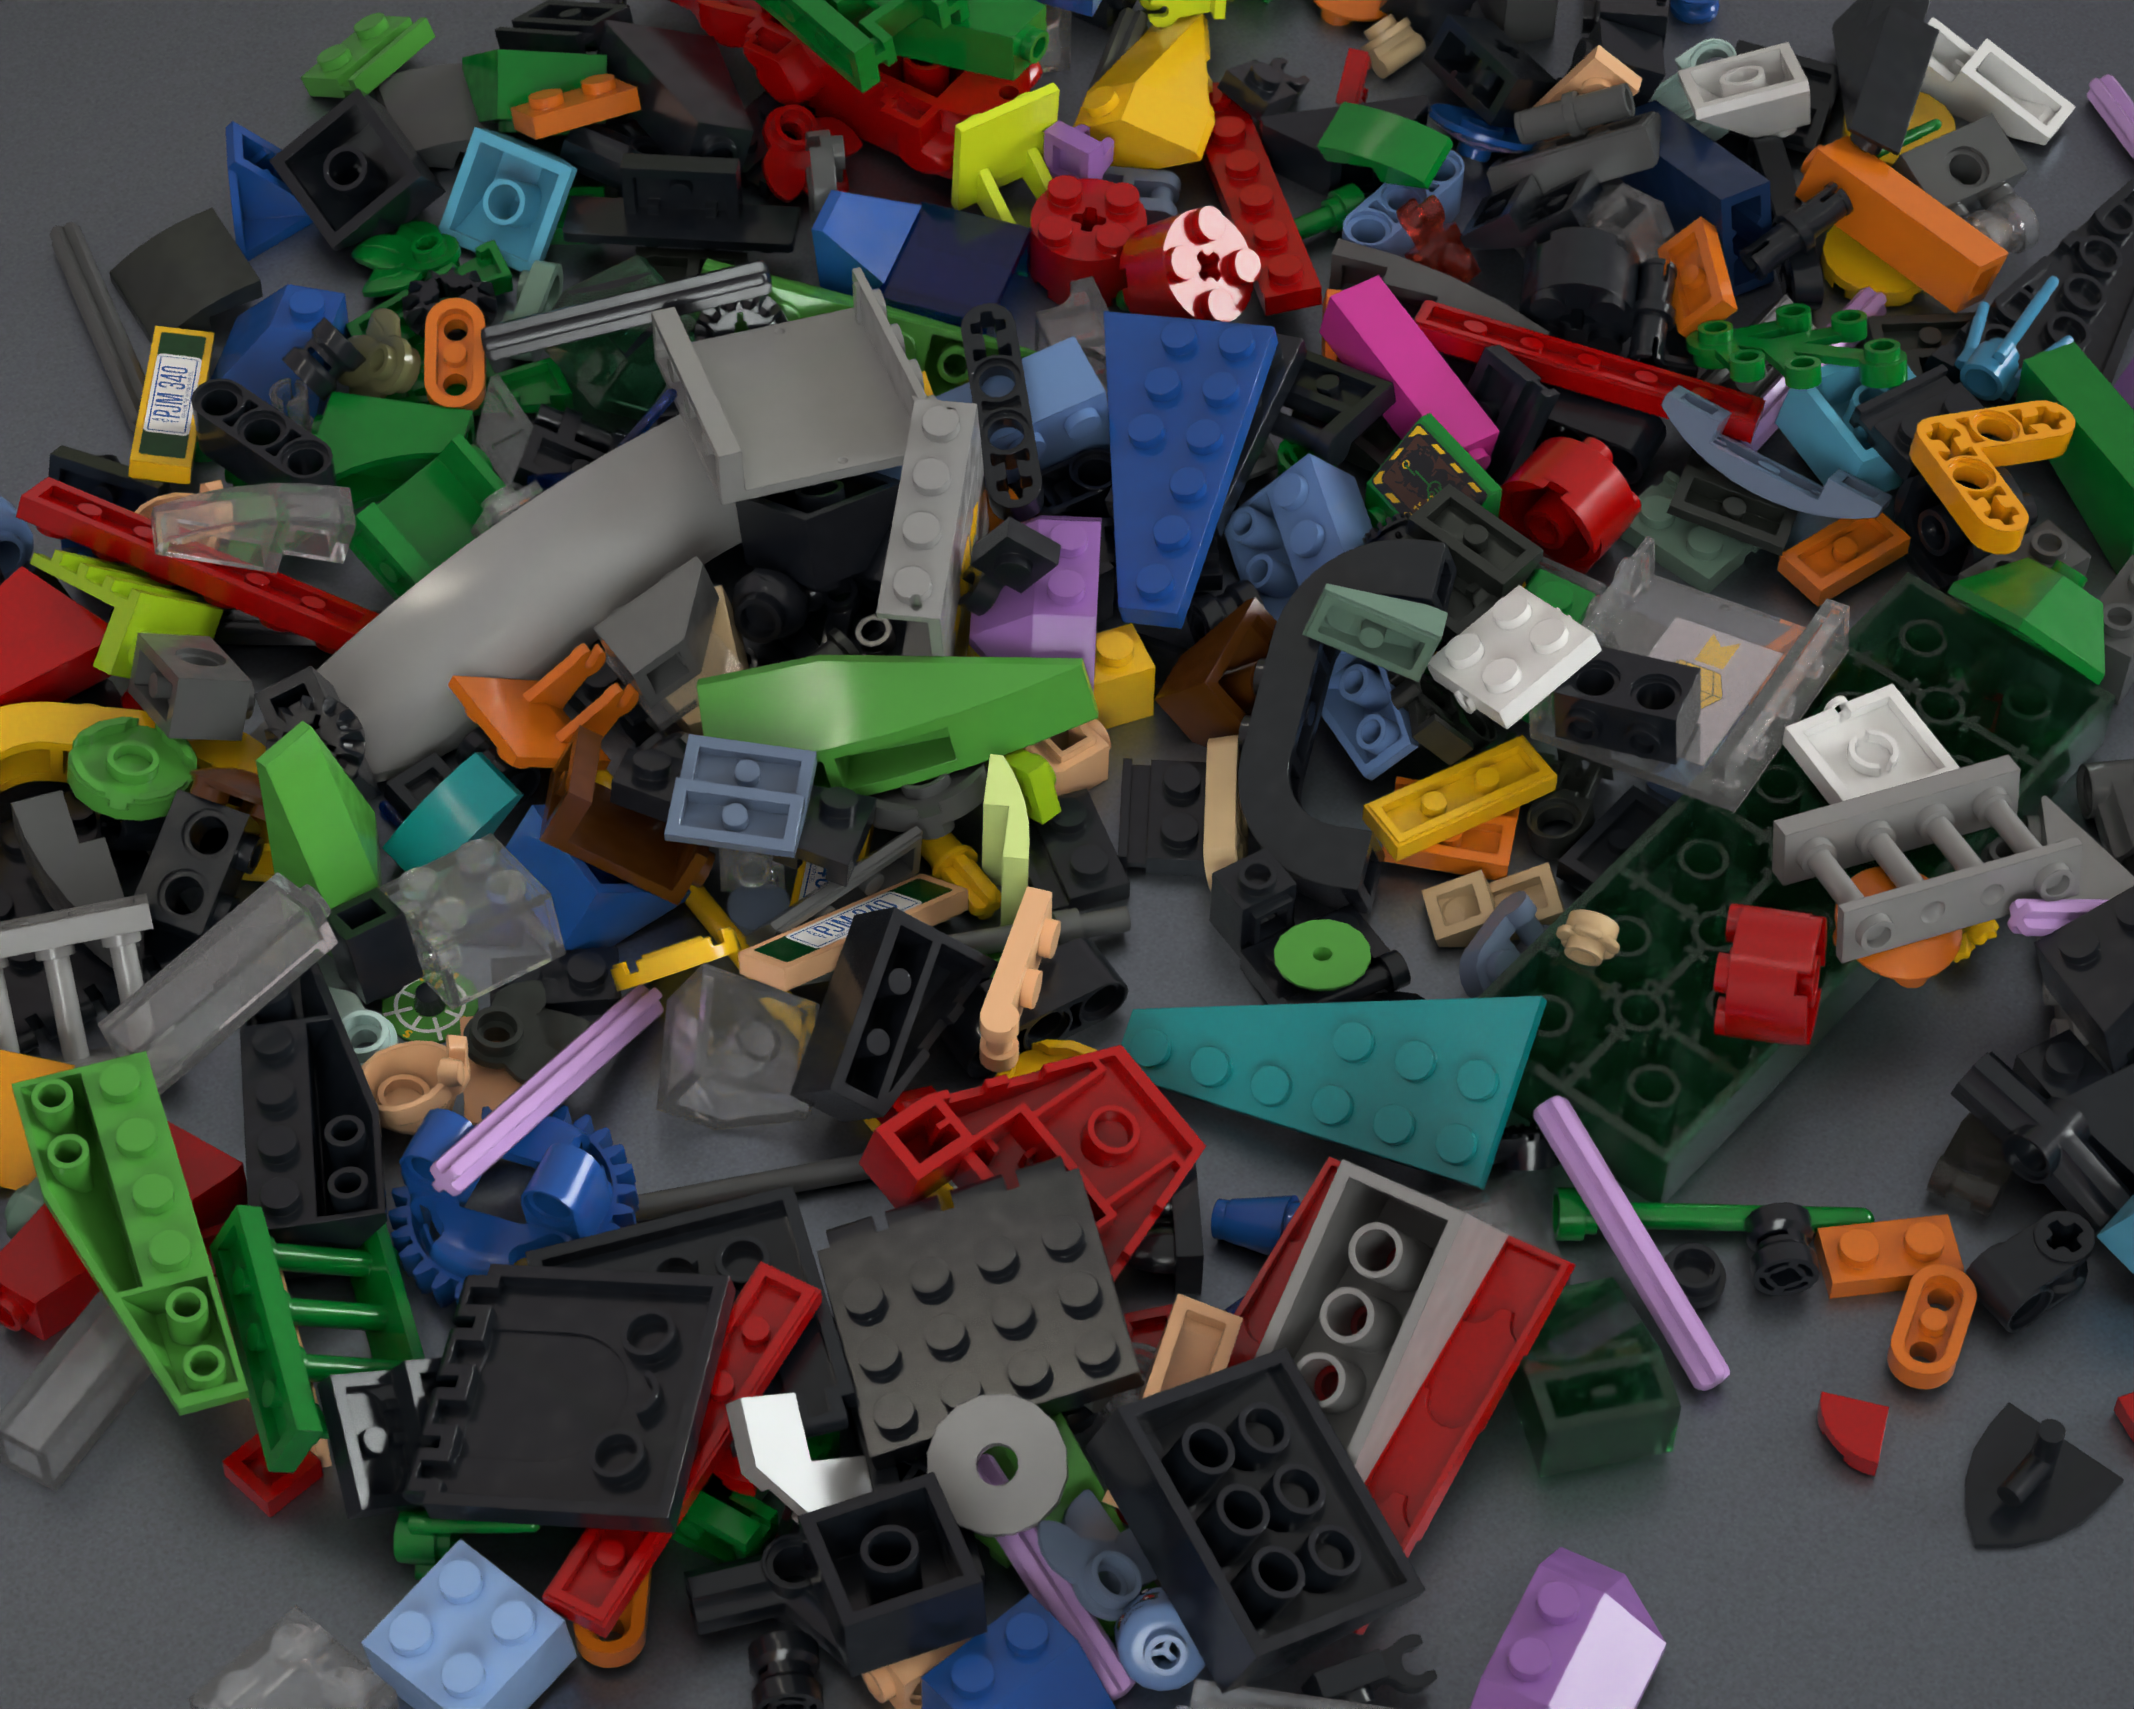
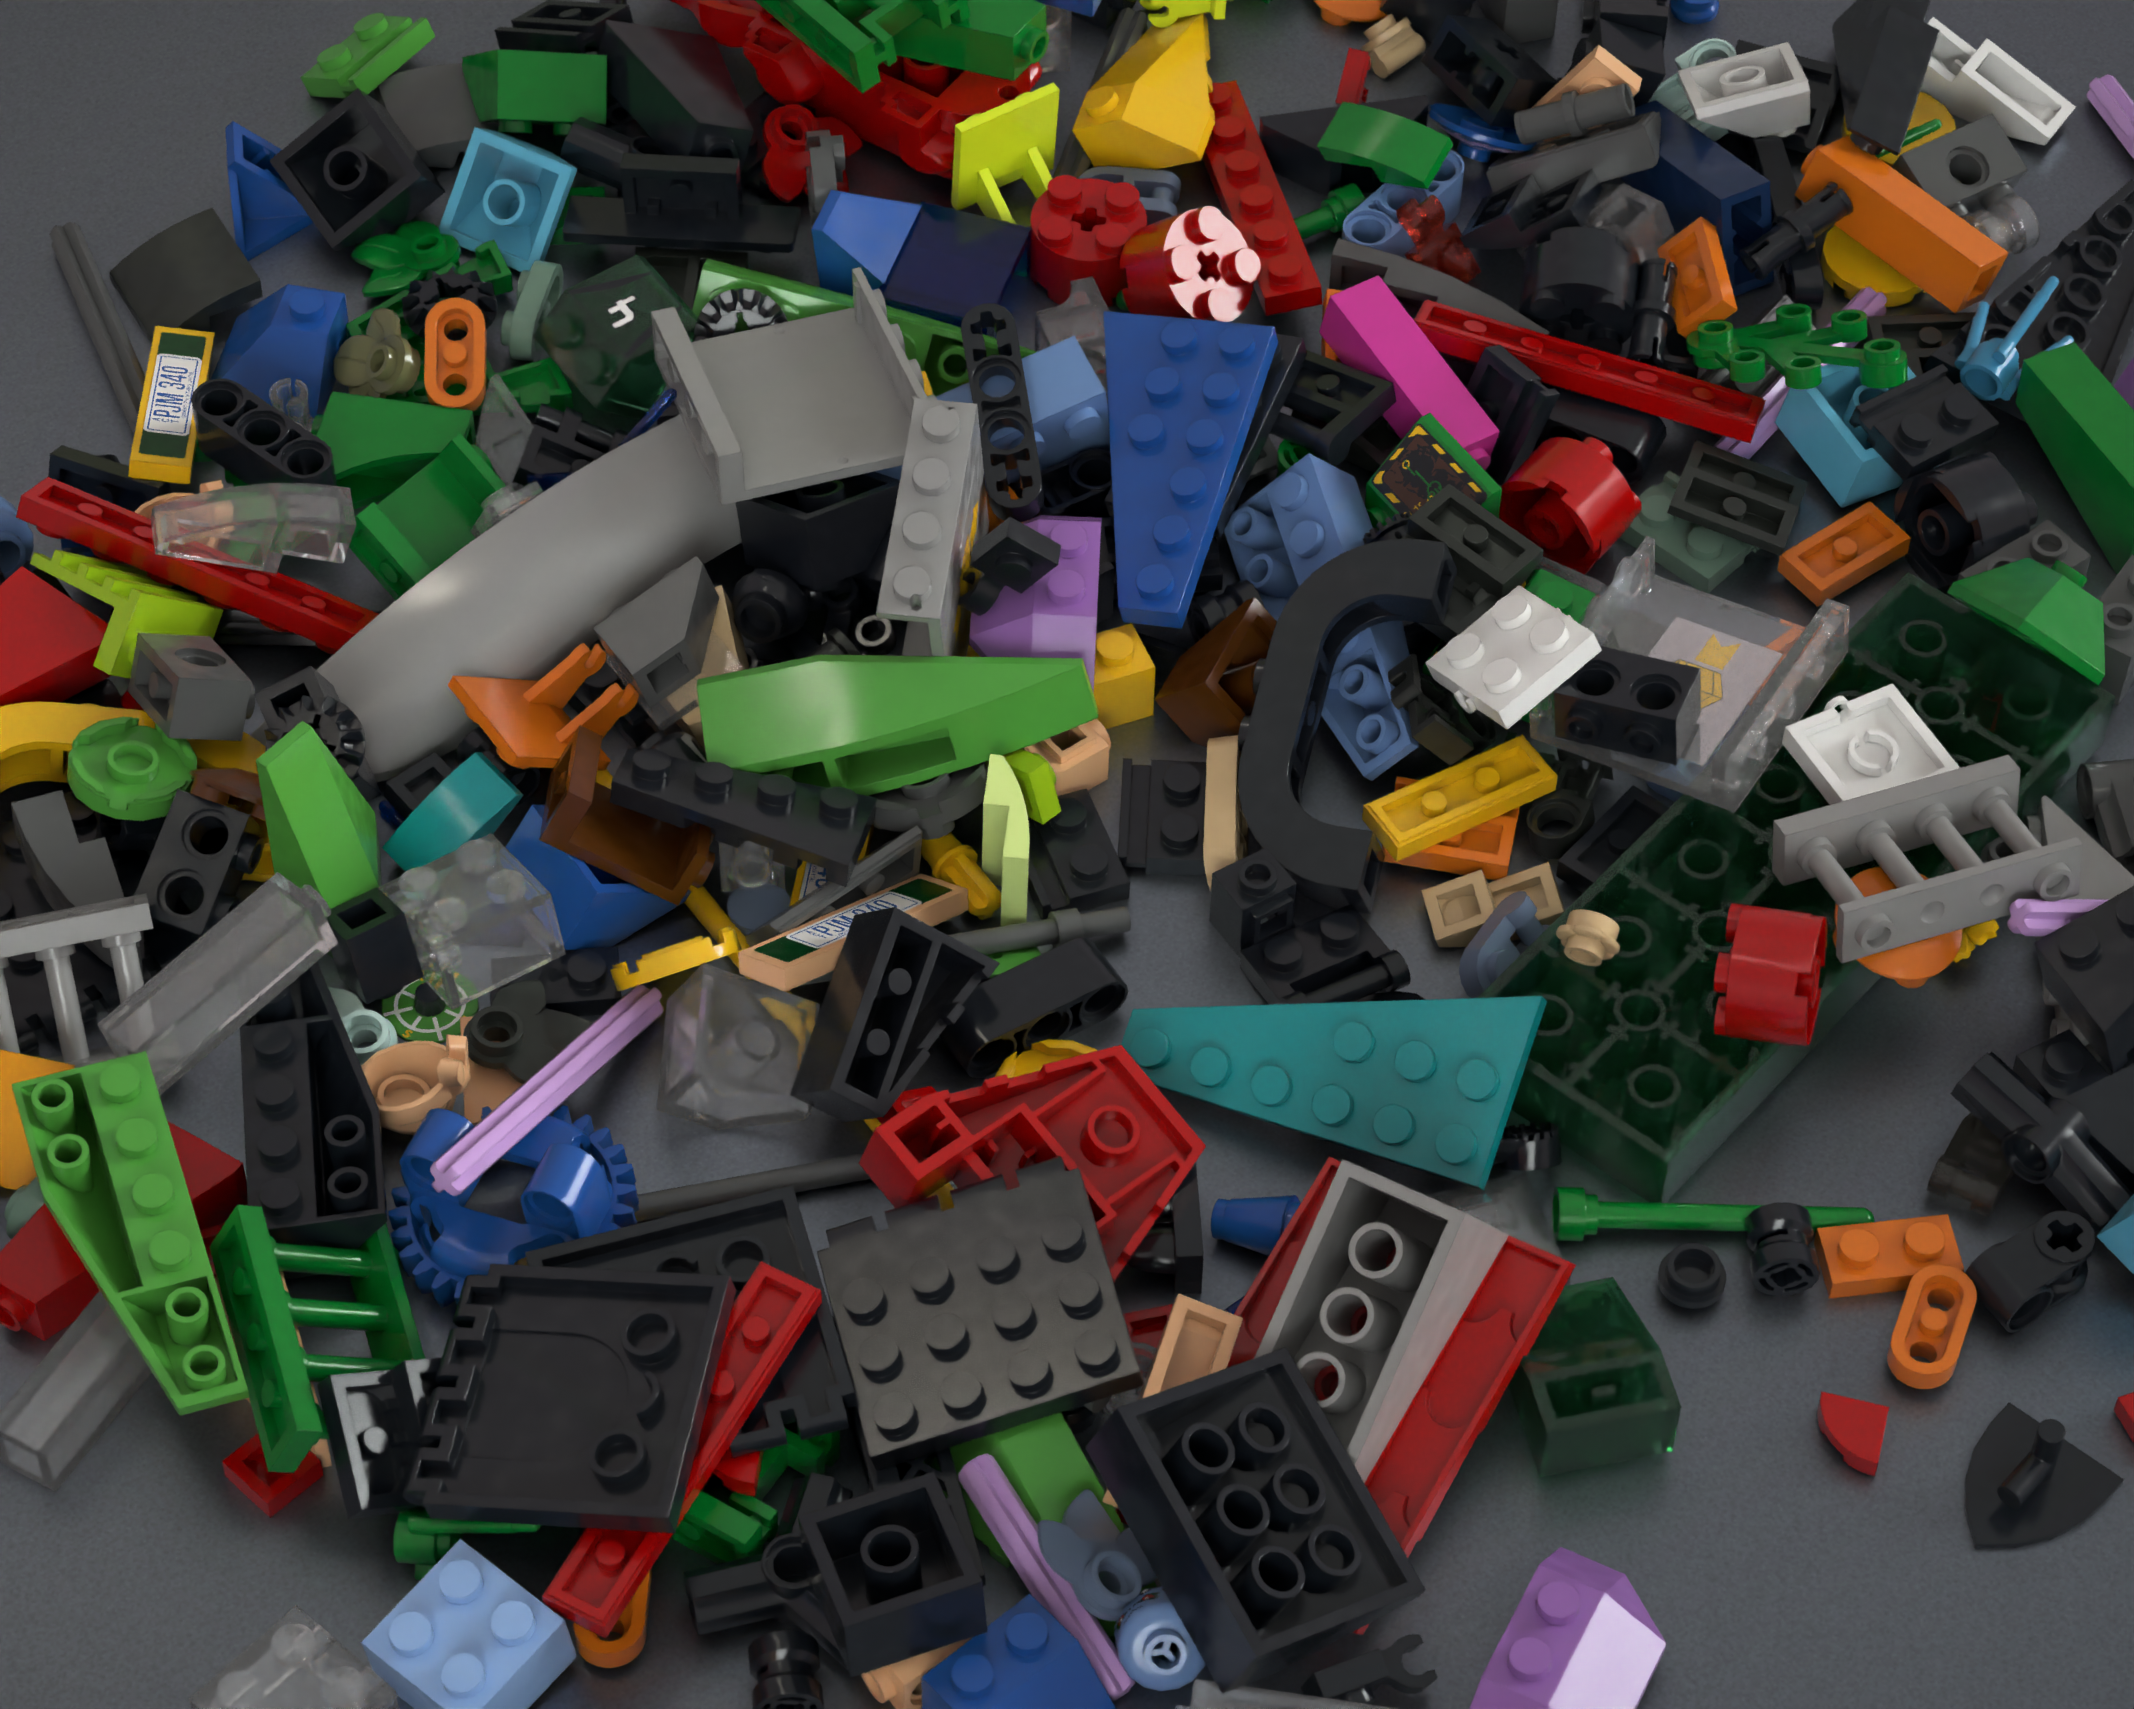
(333, 349): black wheel -> none
(556, 112): orange plate -> none
(625, 310): axle -> none
(741, 796): sand blue slope -> none
(777, 1457): tile -> none
(991, 1423): light grey tile -> none
(1017, 979): light nougat plate -> none
(1075, 152): medium lavender tile -> none
(1262, 87): black plate -> none
(1322, 955): bright green piece -> none
(1378, 628): sand green slope -> none
(1631, 1243): lavender axle -> none
(1702, 427): sand blue slope -> none
(1954, 450): light orange beam -> none

